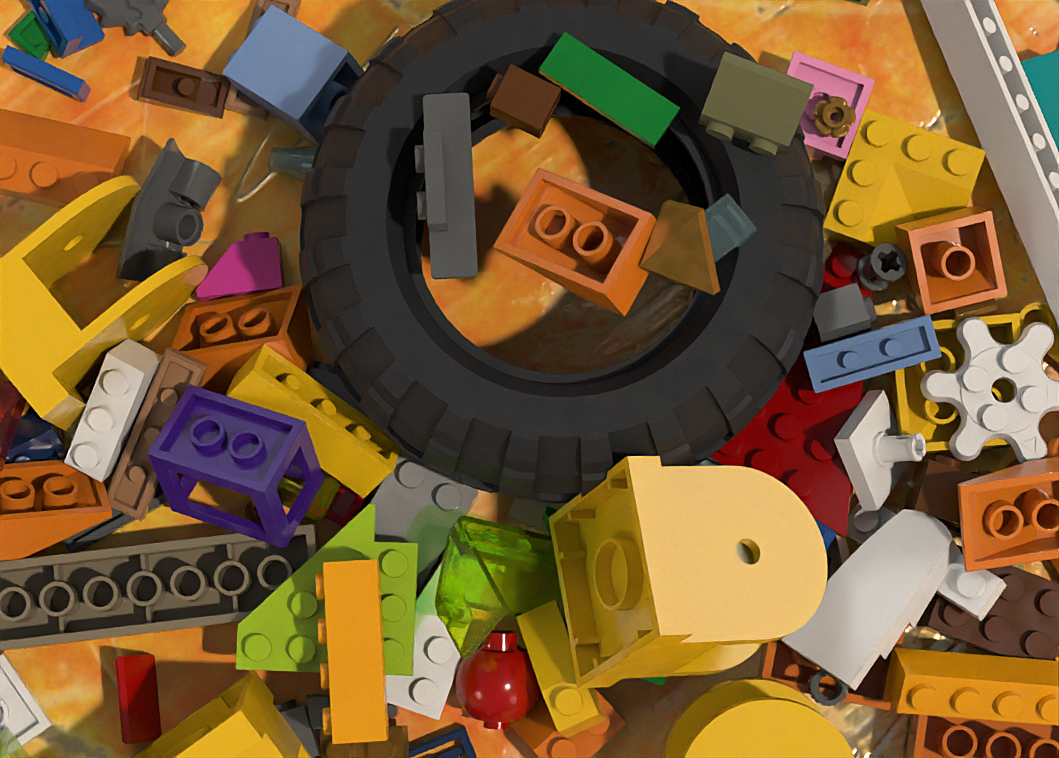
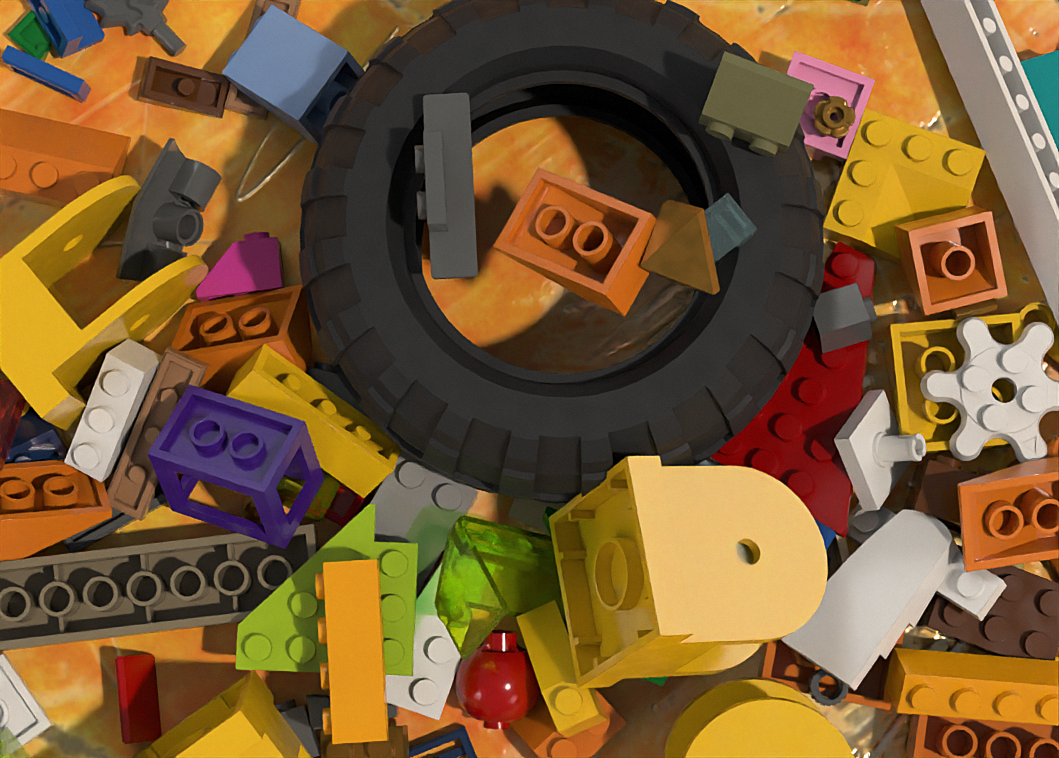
(292, 161): clear light blue cone -> none
(523, 100): reddish brown brick -> none
(609, 90): green tile -> none
(872, 353): medium blue plate -> none
(891, 269): dark grey bush -> none

